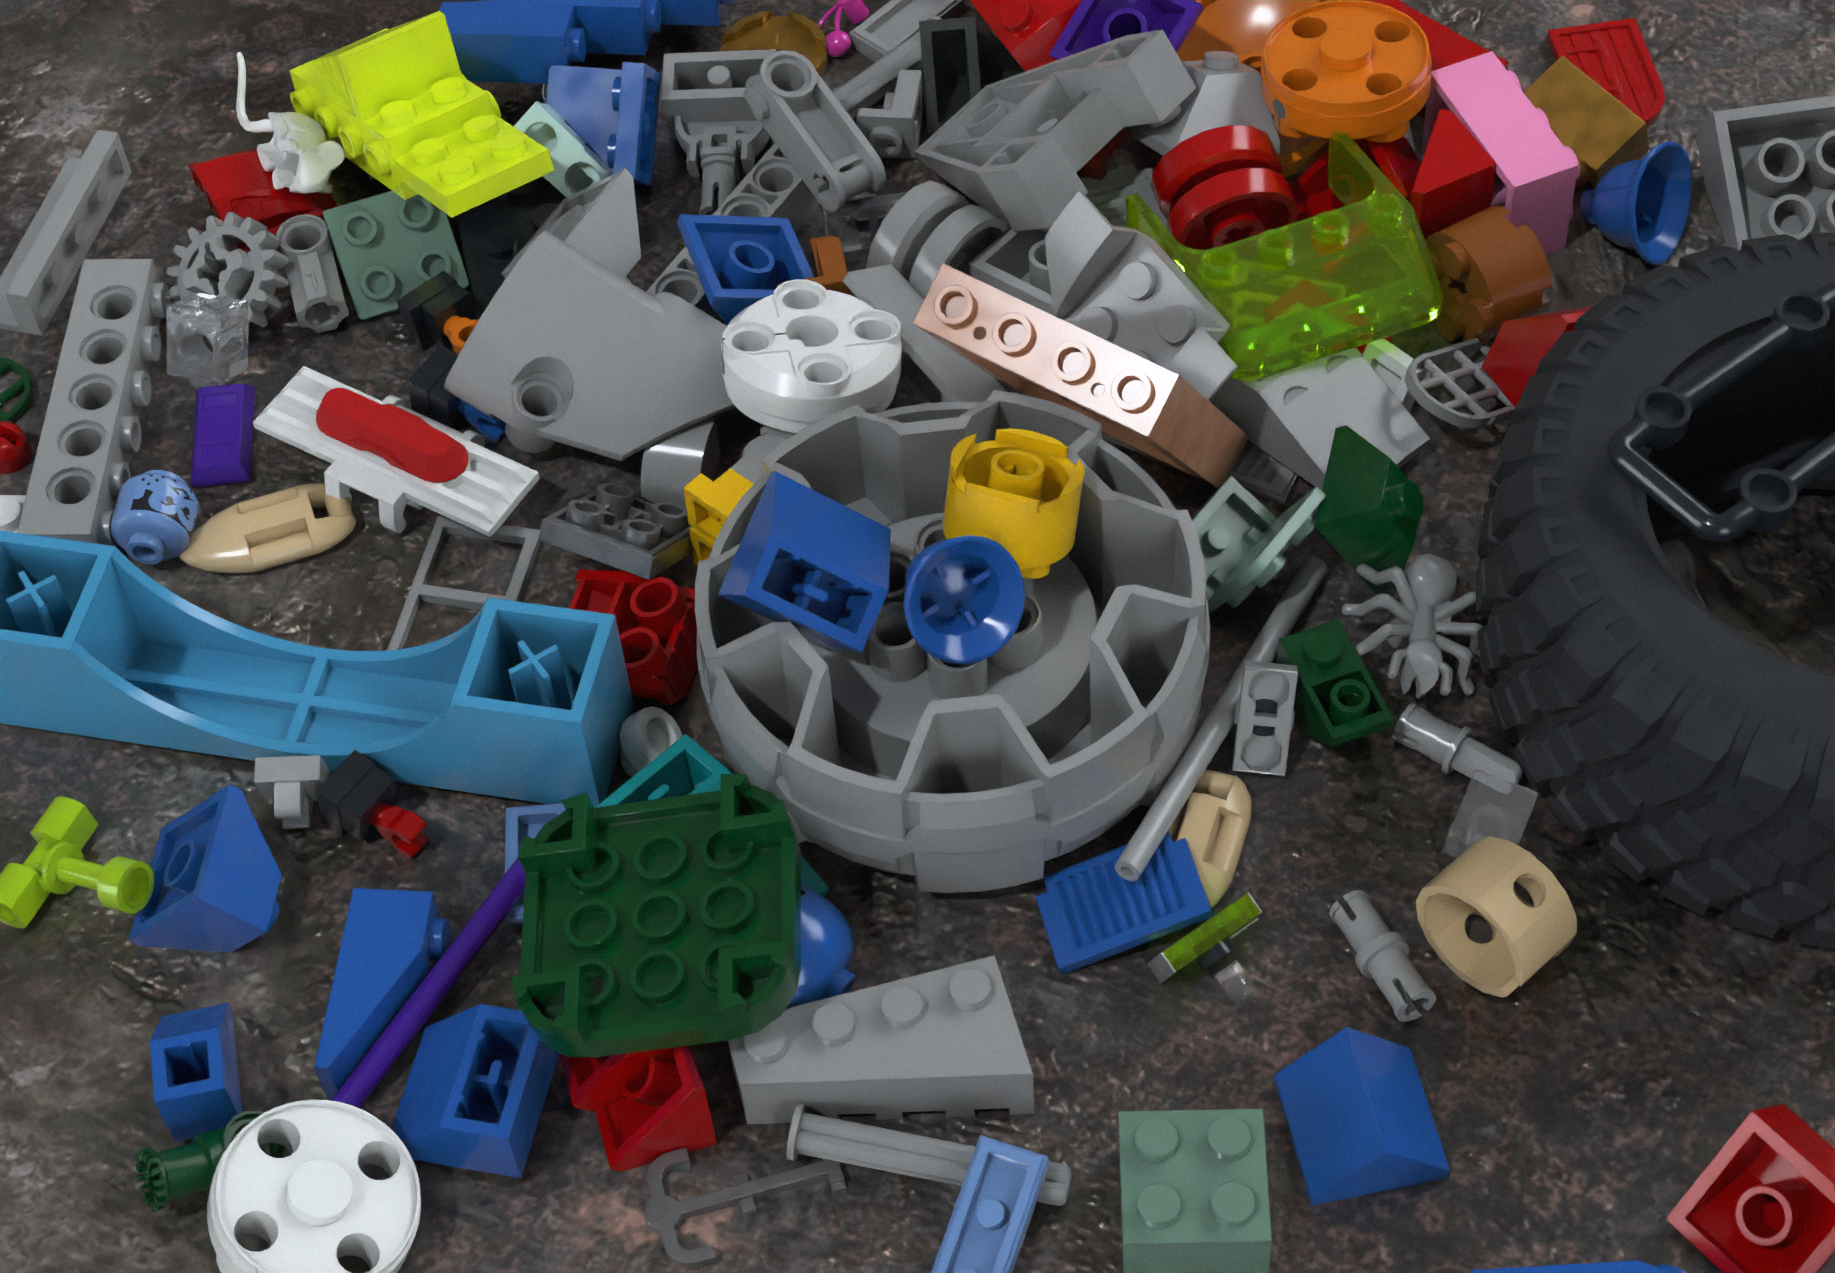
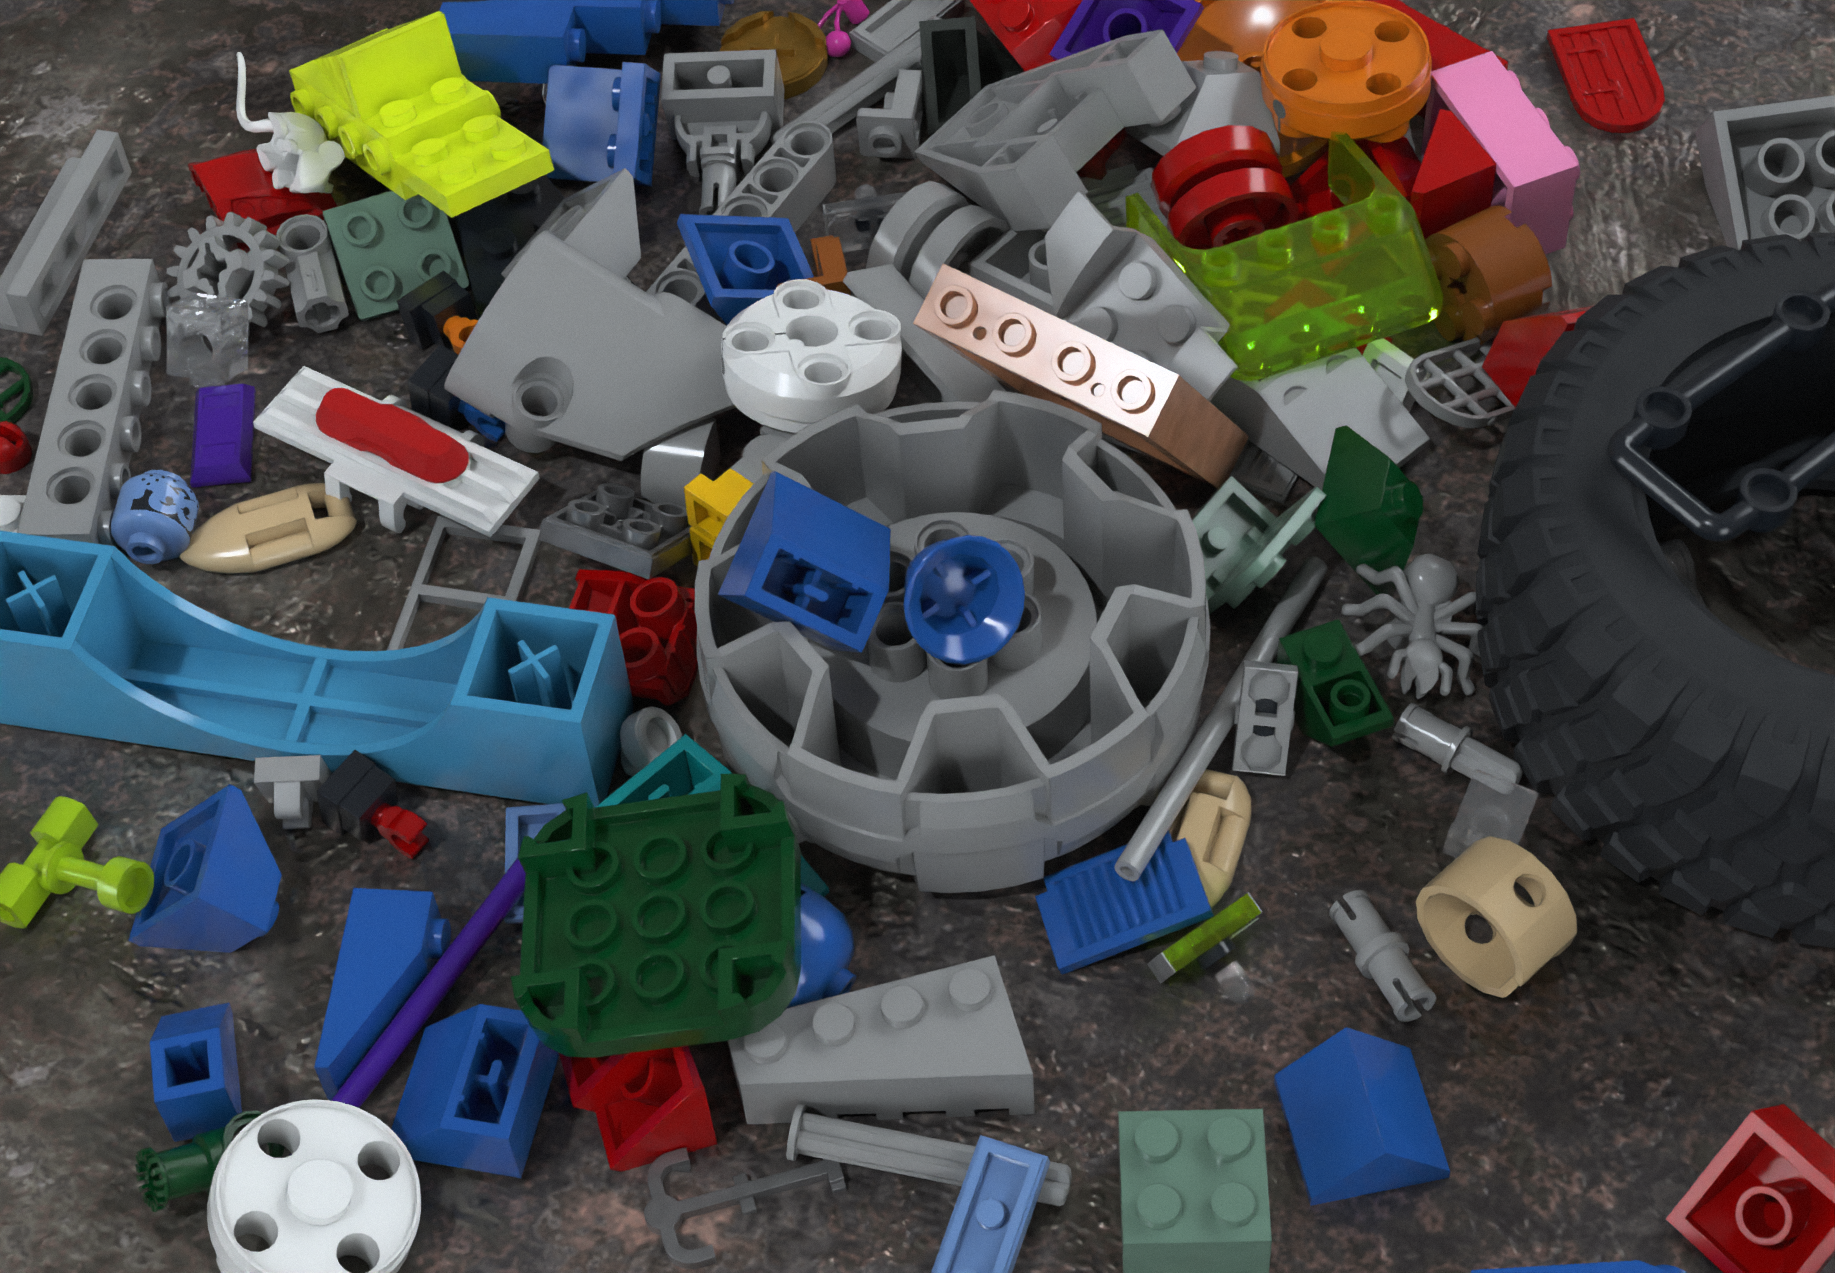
(572, 160): light aqua leg -> none
(813, 130): light grey piece -> none
(1016, 494): yellow brick -> none
(1588, 120): pearl gold brick -> none
(1644, 202): blue hat -> none

